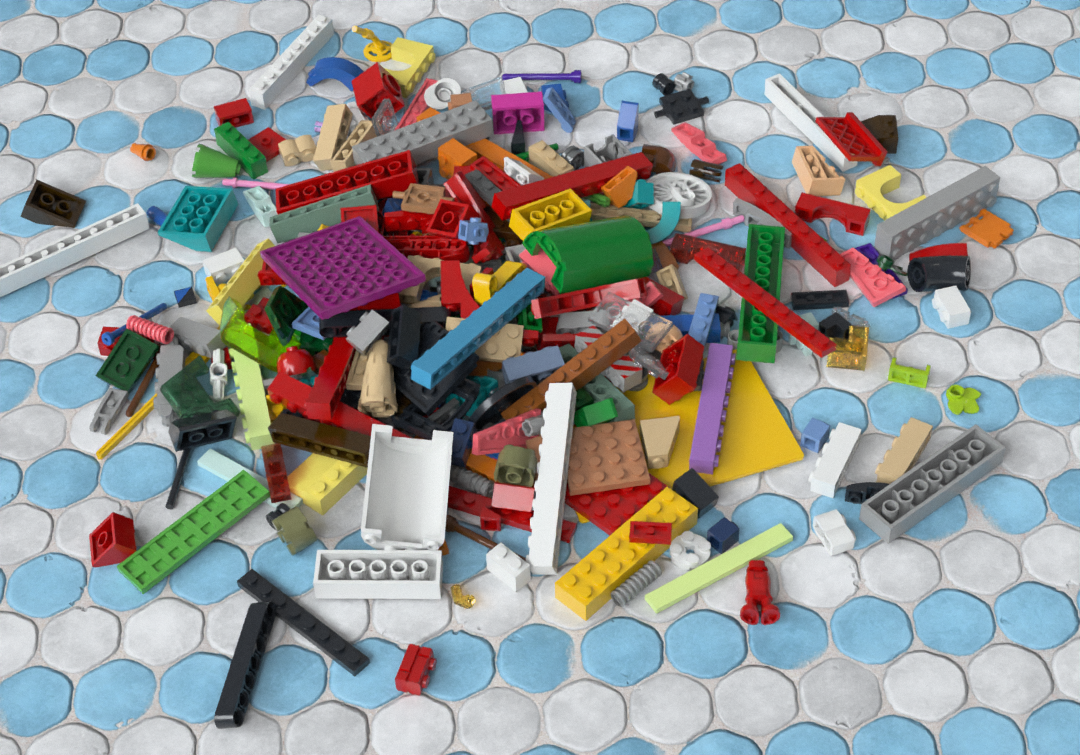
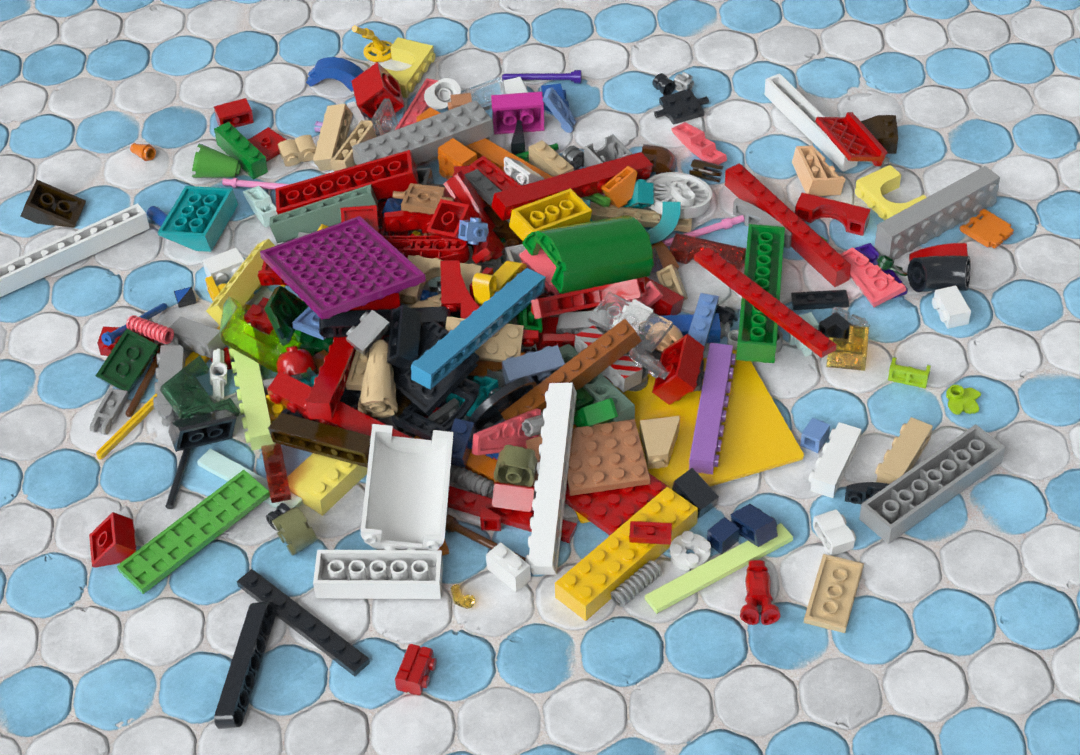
(291, 62): white brick -> none
(628, 121): slope -> none
(755, 525): none -> dark blue brick
(833, 593): none -> tan tile

